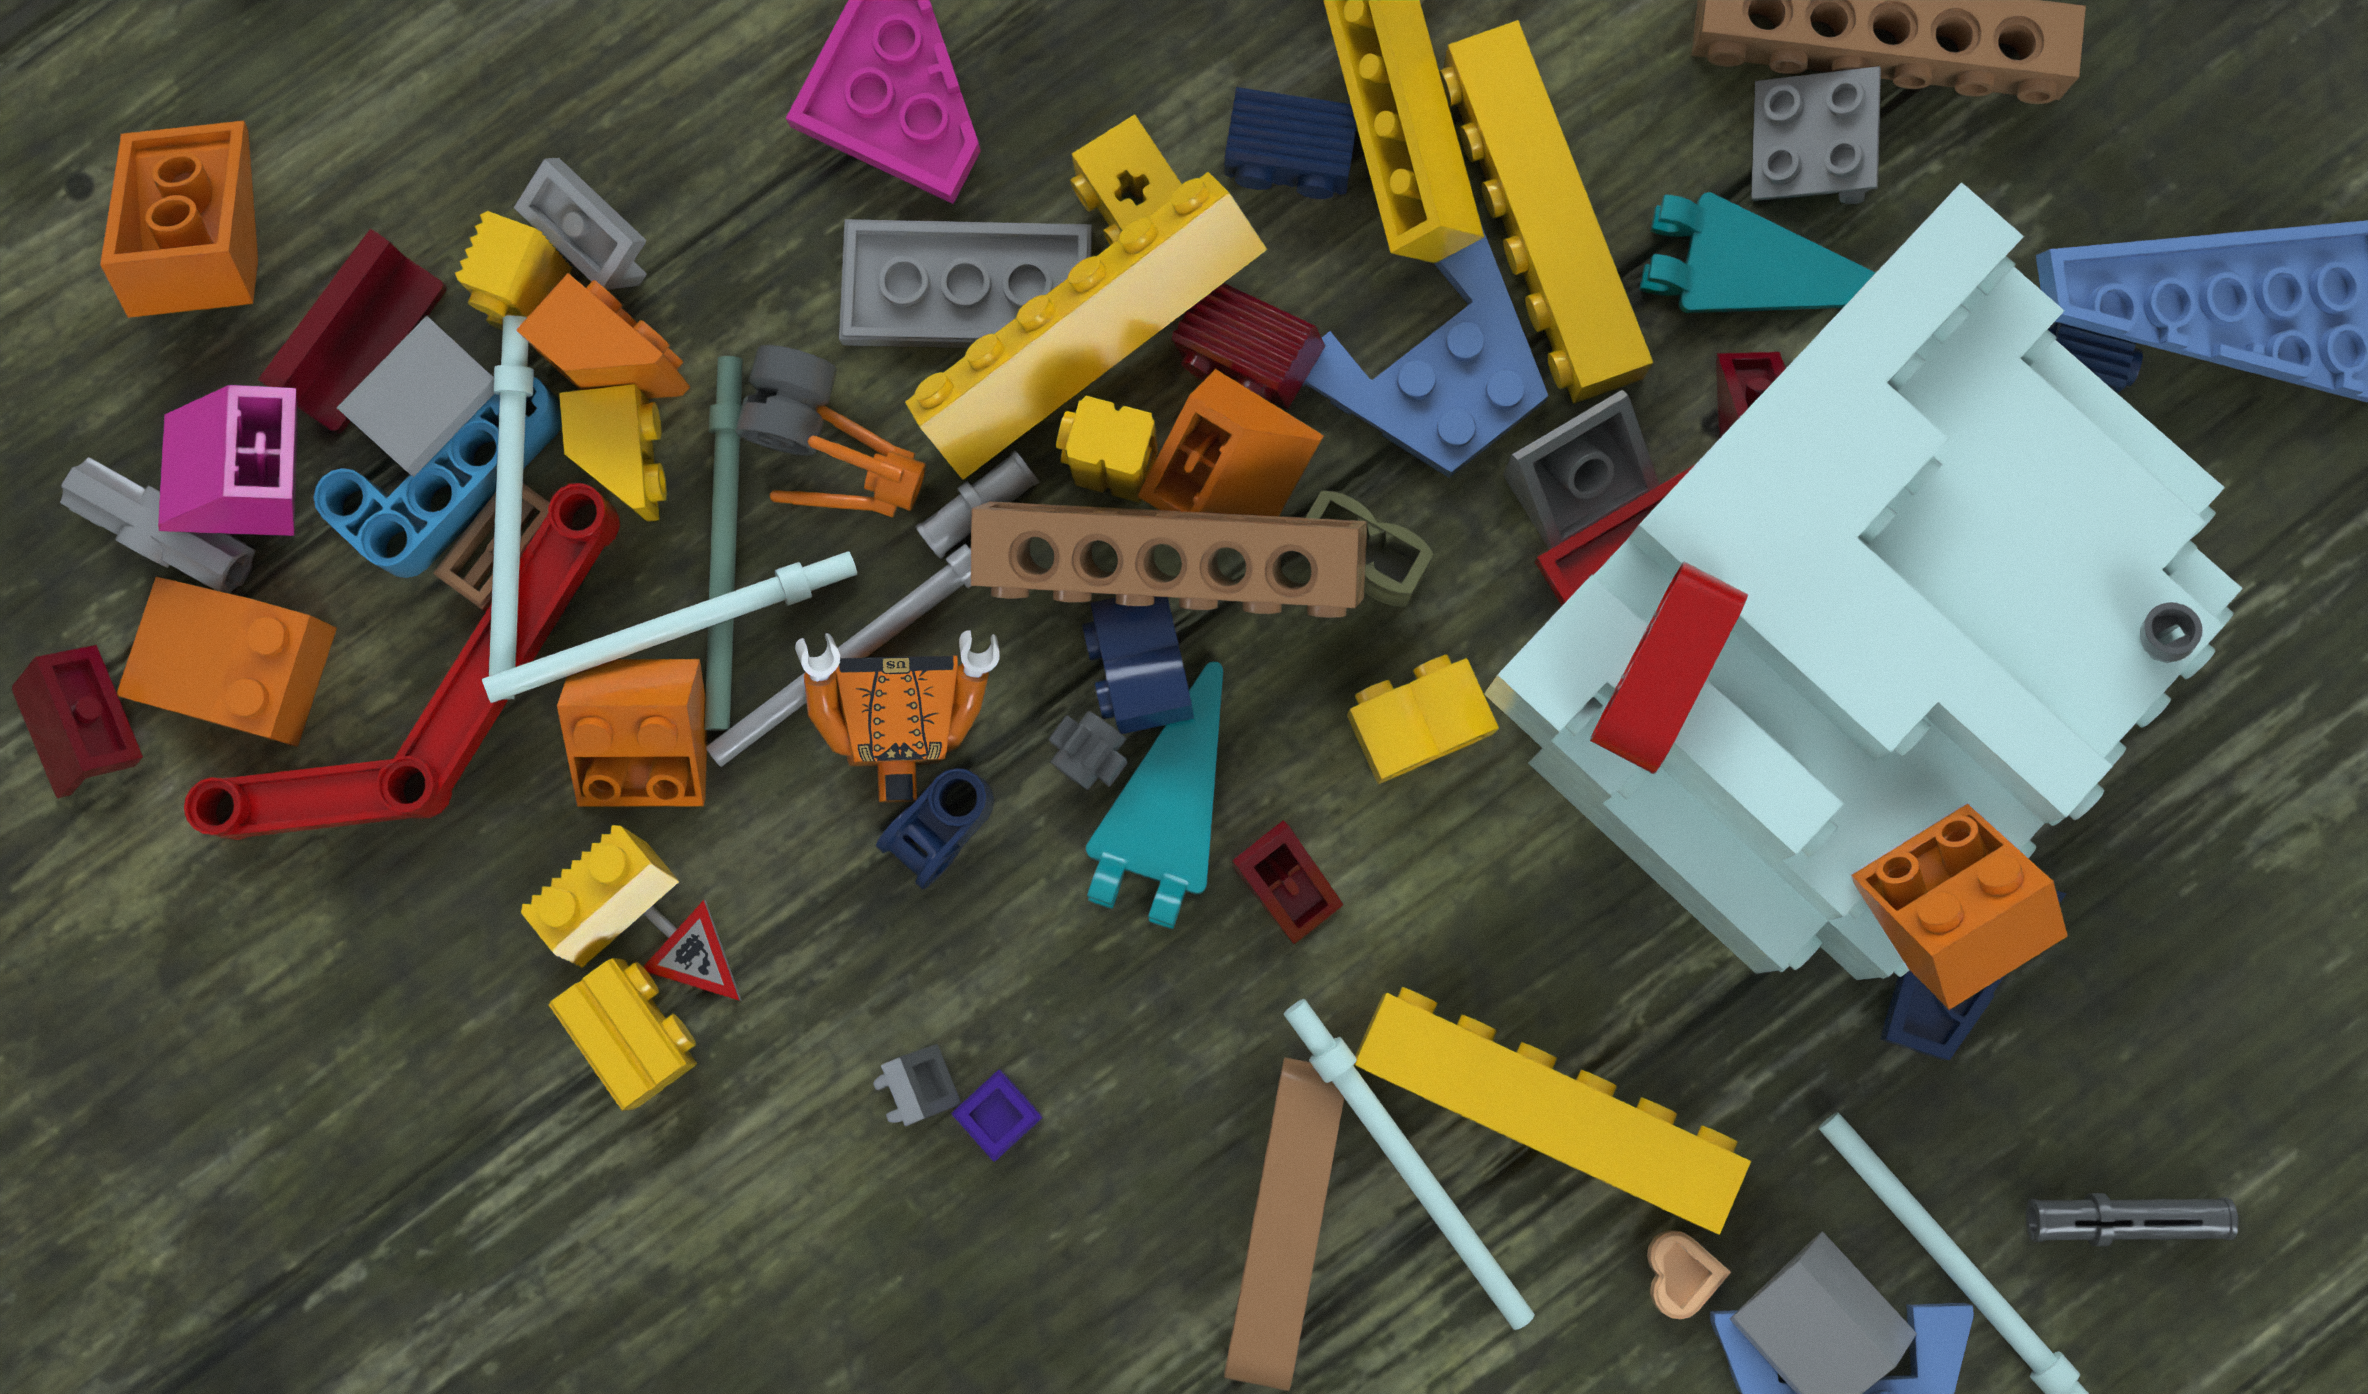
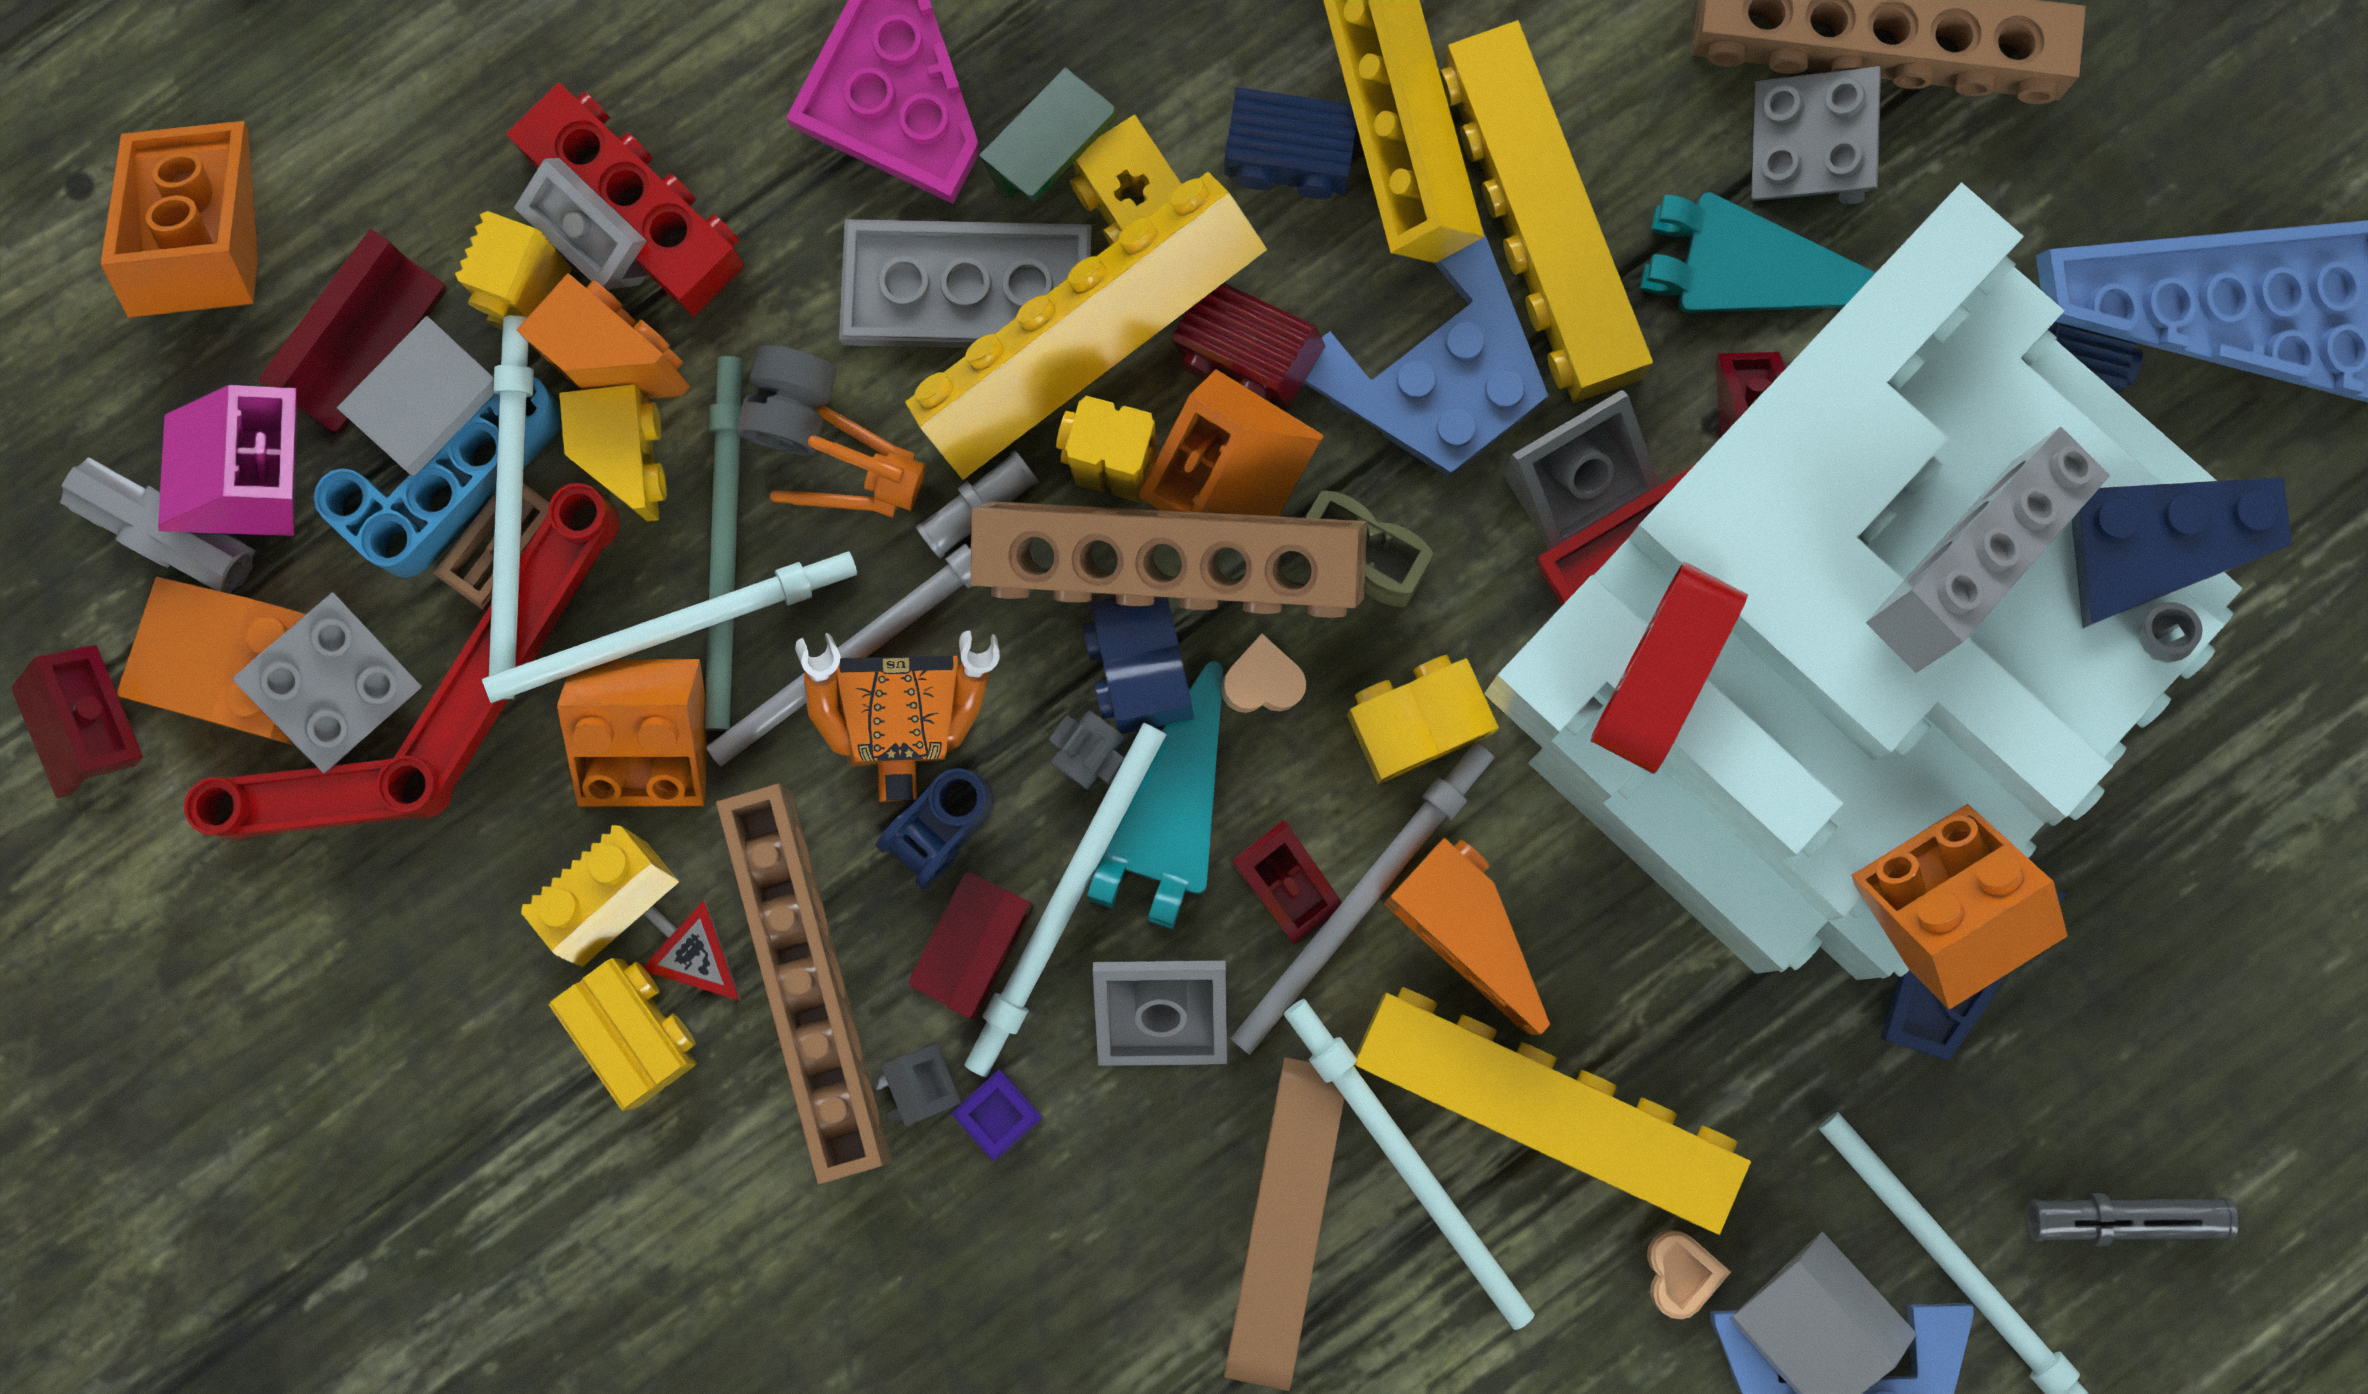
(327, 682): none -> light grey hinge
(687, 272): none -> red brick
(804, 983): none -> medium nougat brick
(970, 945): none -> dark red panel
(1007, 1010): none -> light aqua bar
(1047, 136): none -> panel
(1160, 1012): none -> light grey slope
(1263, 678): none -> light nougat tile
(1442, 801): none -> light grey bar
(1465, 923): none -> orange slope
(1987, 550): none -> light grey brick
(2165, 537): none -> dark blue wing

